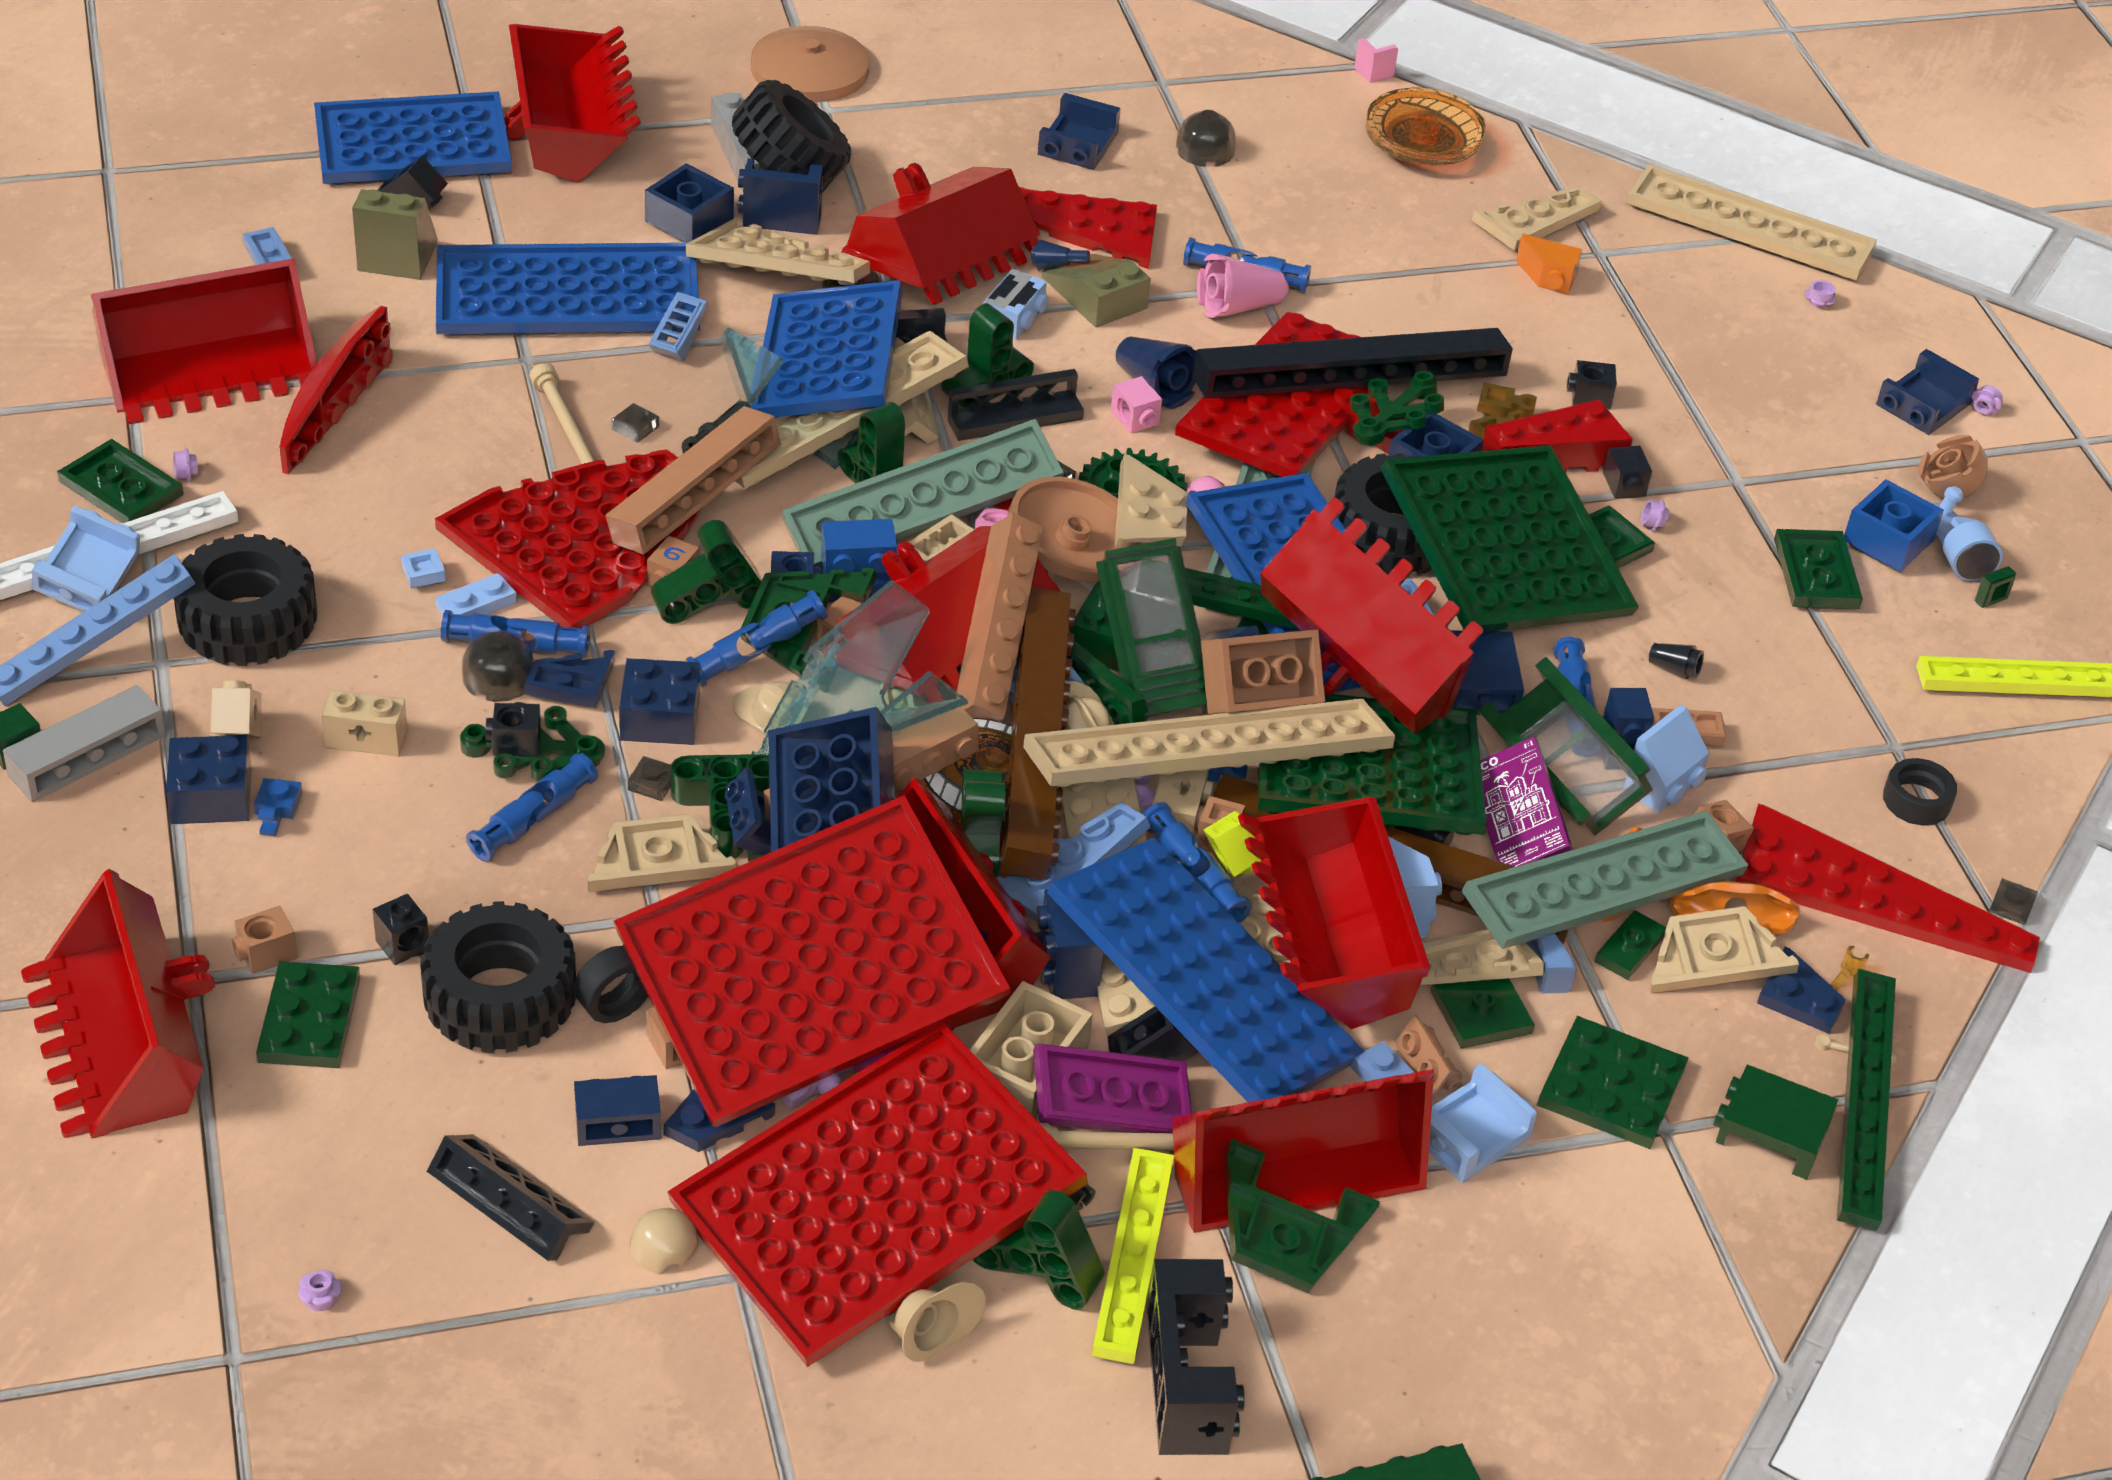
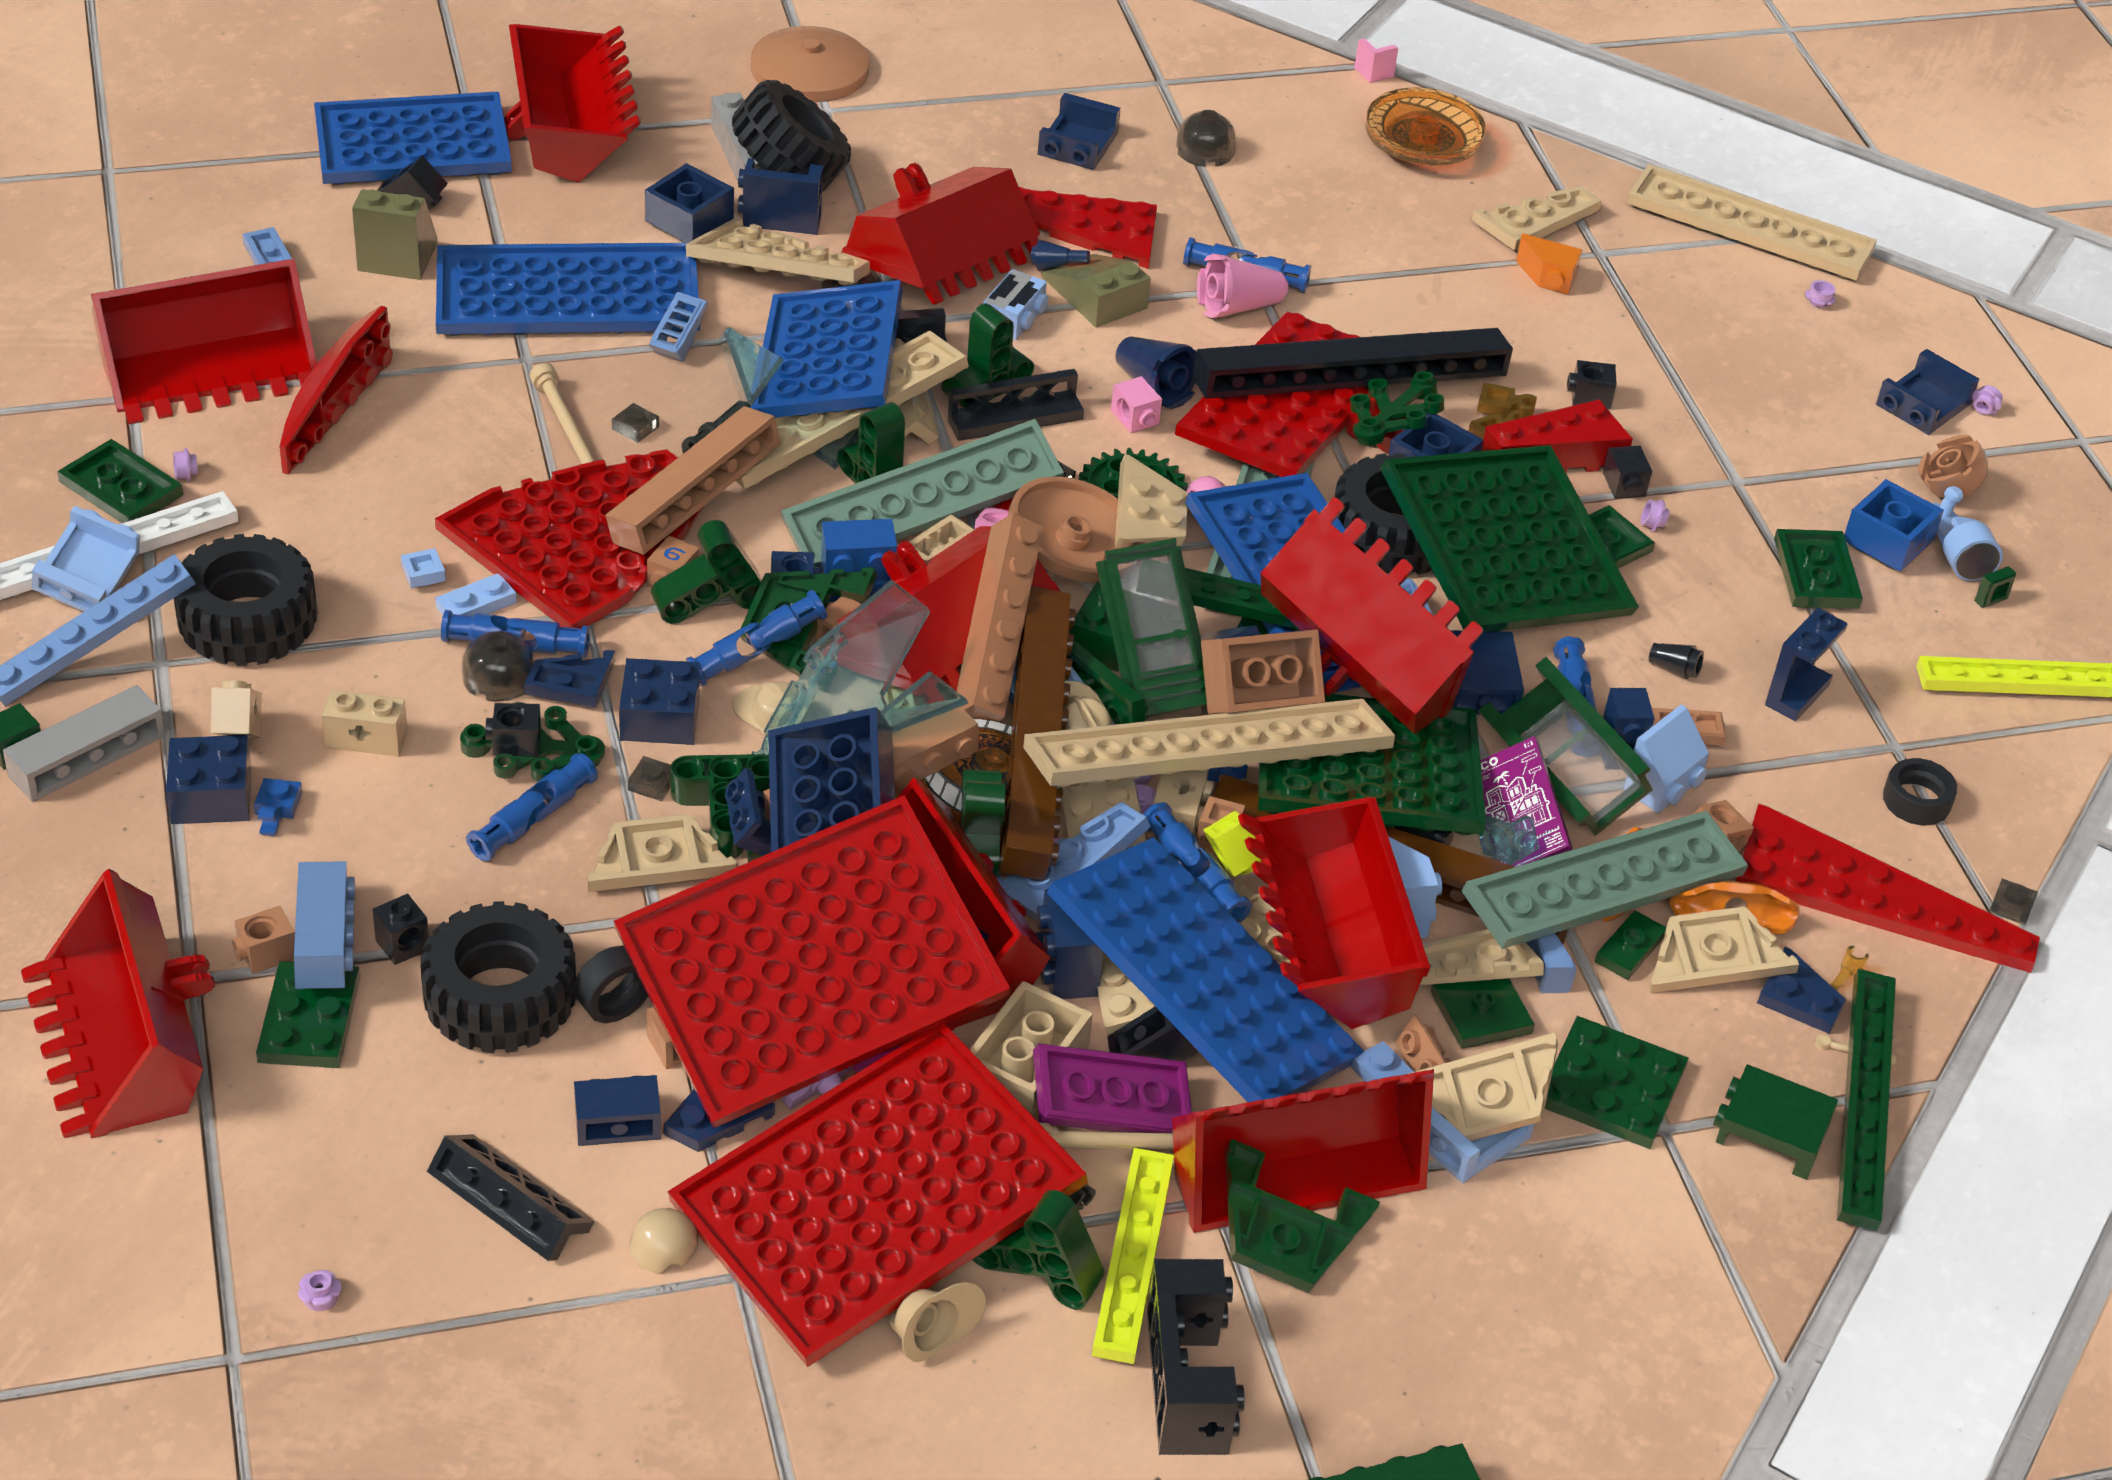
(323, 925): none -> medium blue brick
(1496, 1087): none -> tan wing
(1509, 840): none -> clear light blue bracket
(1796, 678): none -> dark blue panel

